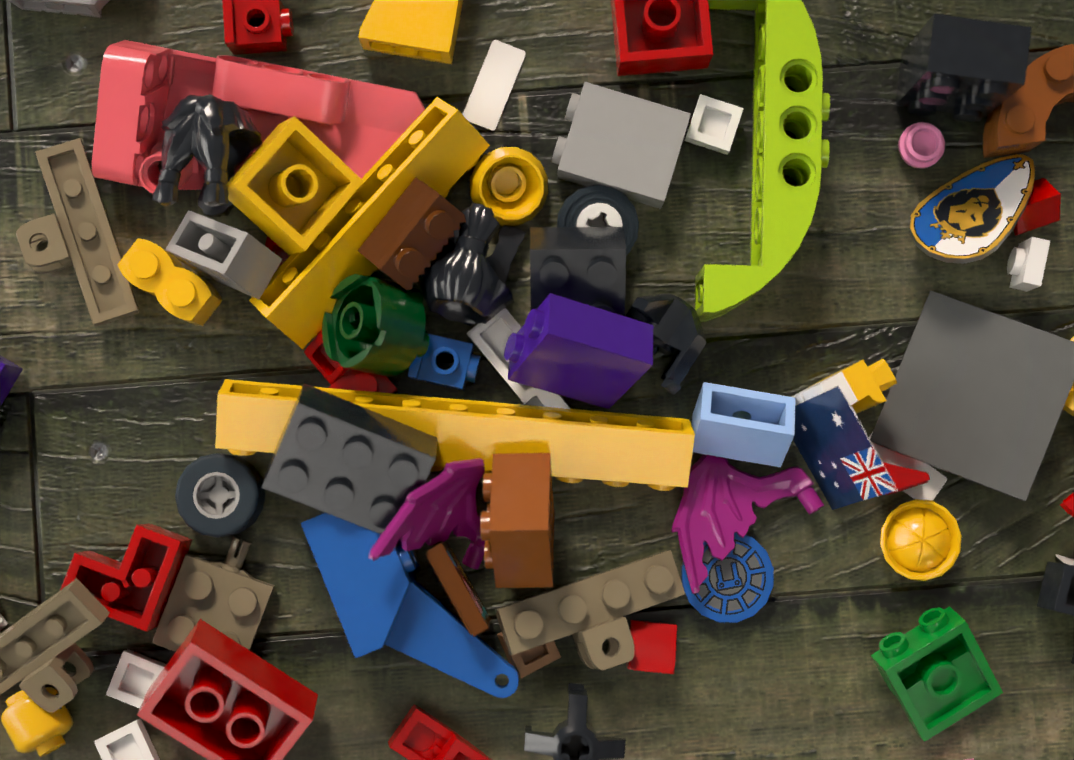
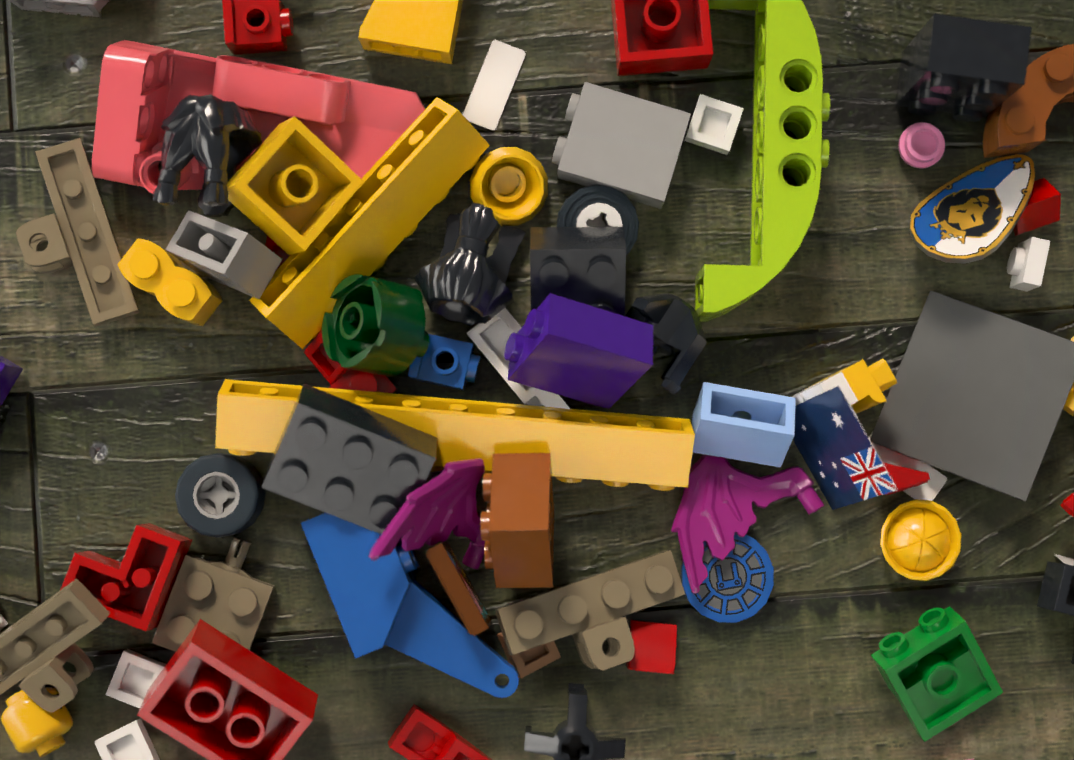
(412, 233): reddish brown brick -> none

